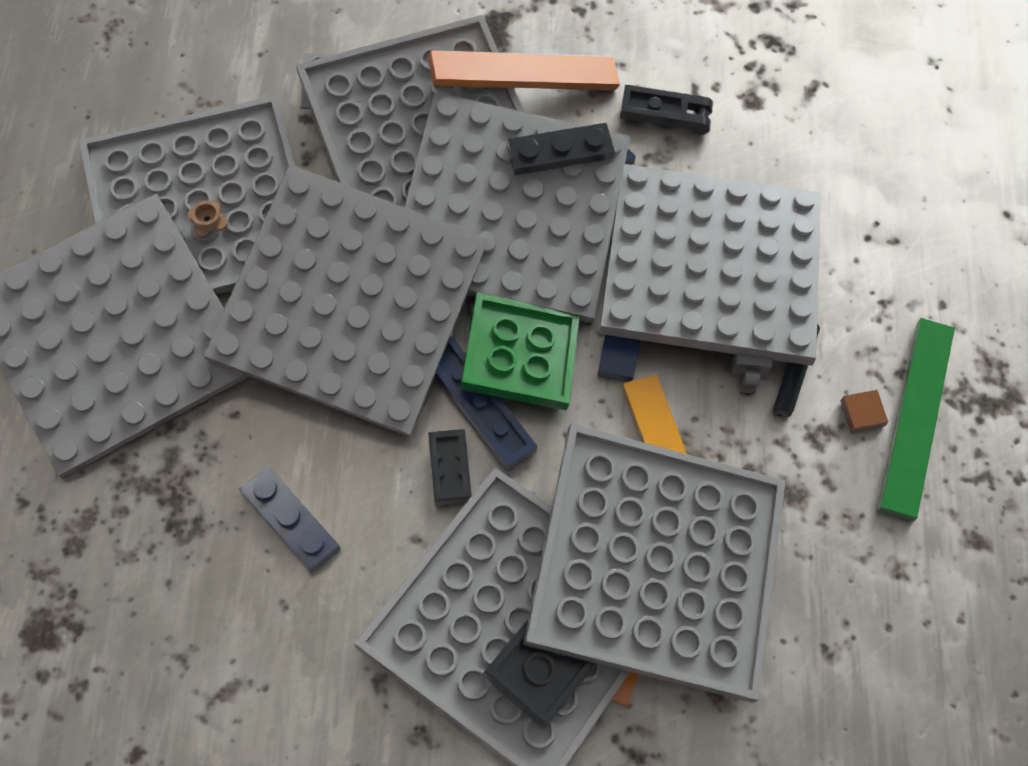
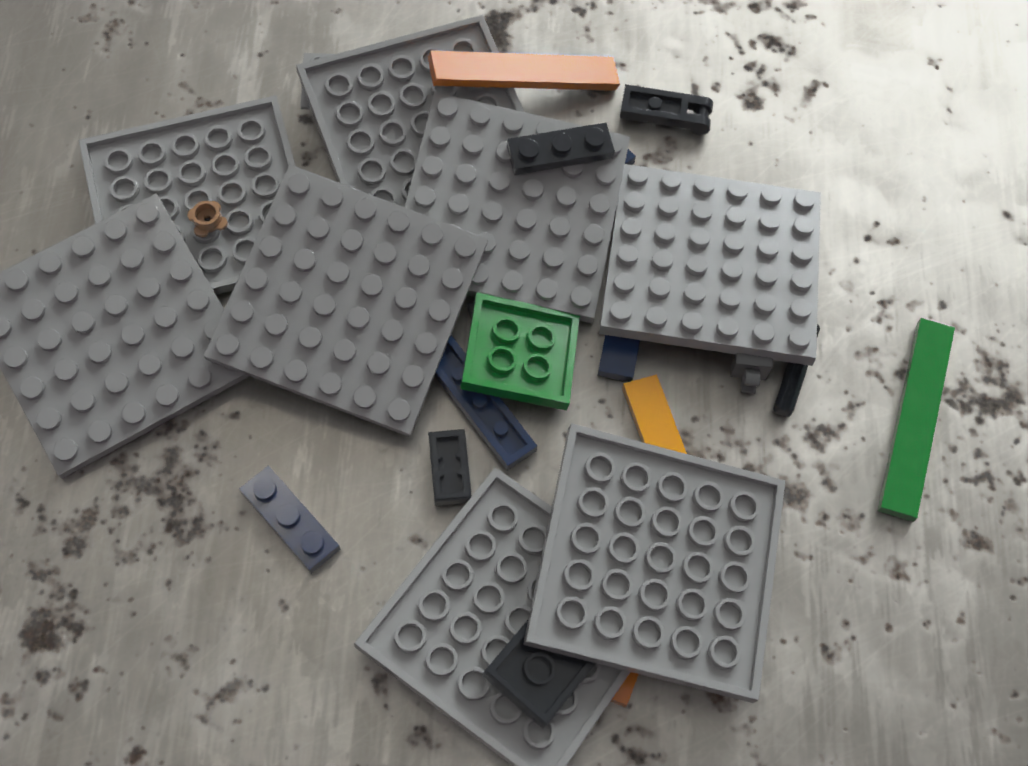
(864, 411): dark orange tile -> none

